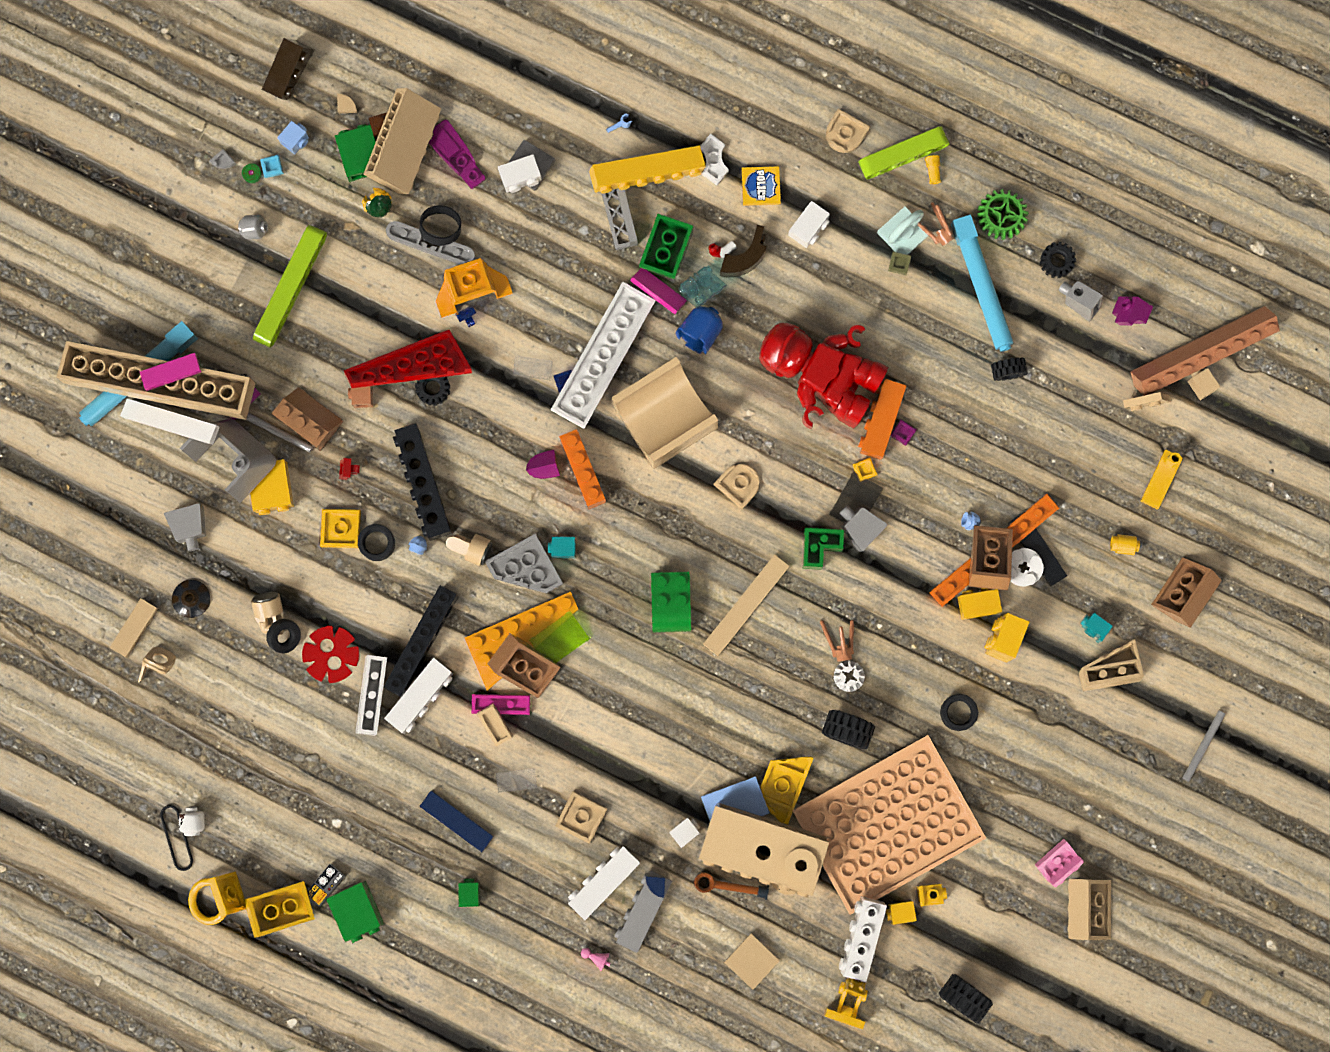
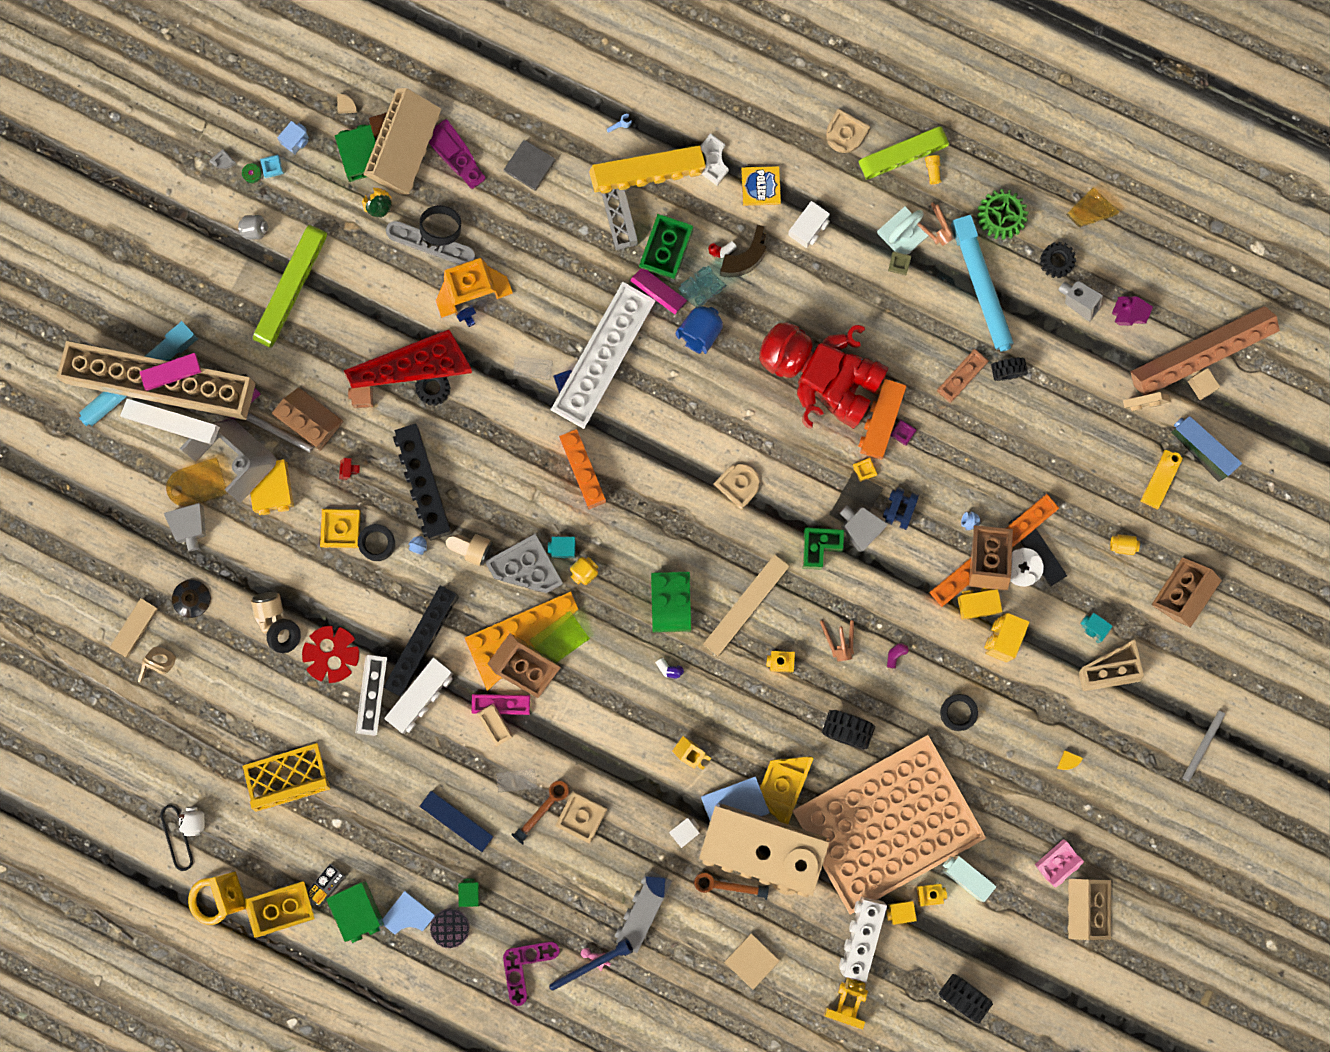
(198, 483): none -> clear yellow tile
(287, 68): dark brown wedge -> none
(290, 793): none -> yellow fence
(407, 913): none -> light blue tile
(449, 928): none -> tile
(519, 174): white brick -> none
(521, 834): none -> dark orange piece
(521, 960): none -> magenta beam
(543, 465): magenta brick -> none
(584, 571): none -> yellow head
(603, 883): white brick -> none
(623, 948): none -> dark blue piece
(664, 413): tan piece -> none
(669, 671): none -> arm
(690, 753): none -> yellow brick
(788, 665): none -> yellow brick
(851, 685): white gear -> none
(890, 514): none -> dark blue brick
(894, 653): none -> magenta arm
(962, 375): none -> nougat tile
(968, 878): none -> light aqua brick
(1068, 761): none -> yellow tile
(1091, 209): none -> clear yellow wing
(1205, 448): none -> medium blue slope

